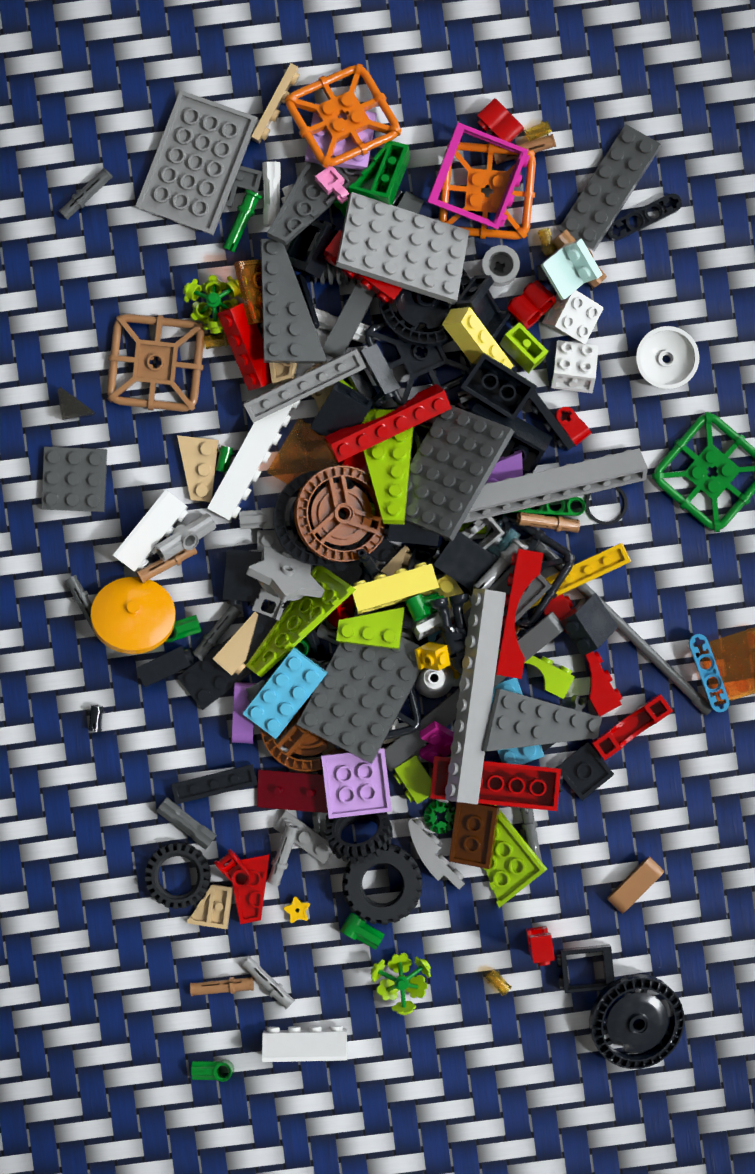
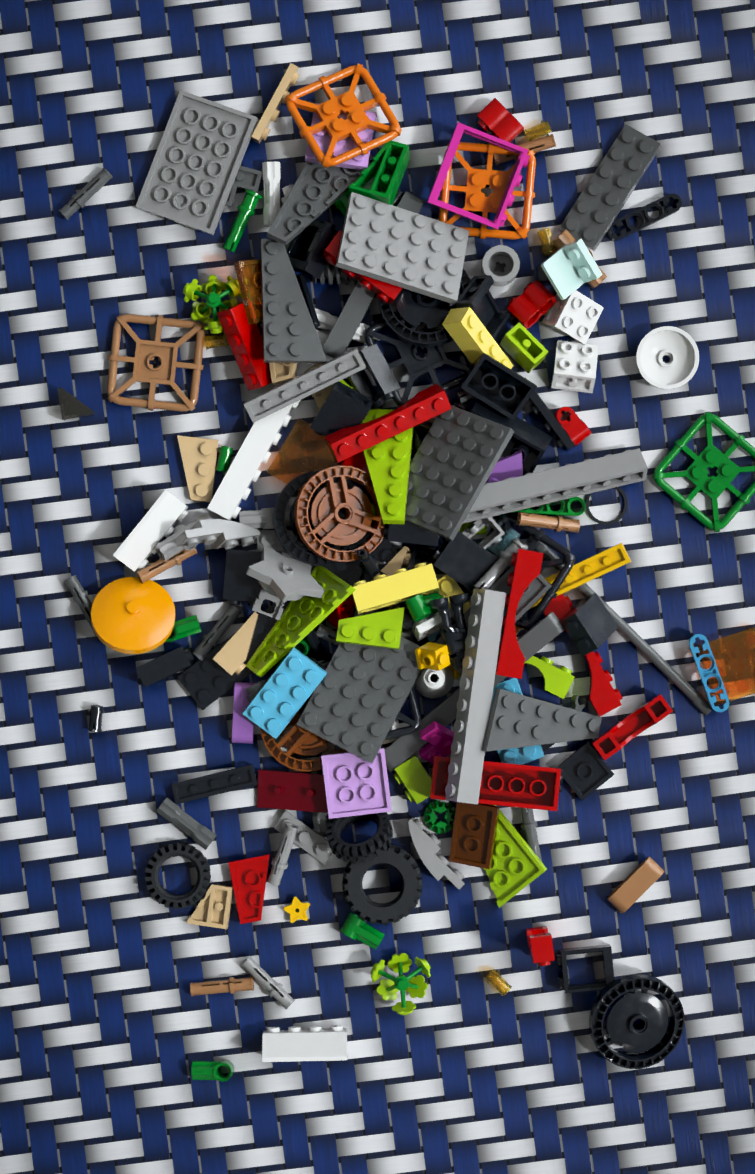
(74, 479): dark grey plate -> none
(220, 532): none -> light grey slope
(233, 868): red piece -> none
(332, 181): bright pink plate -> none

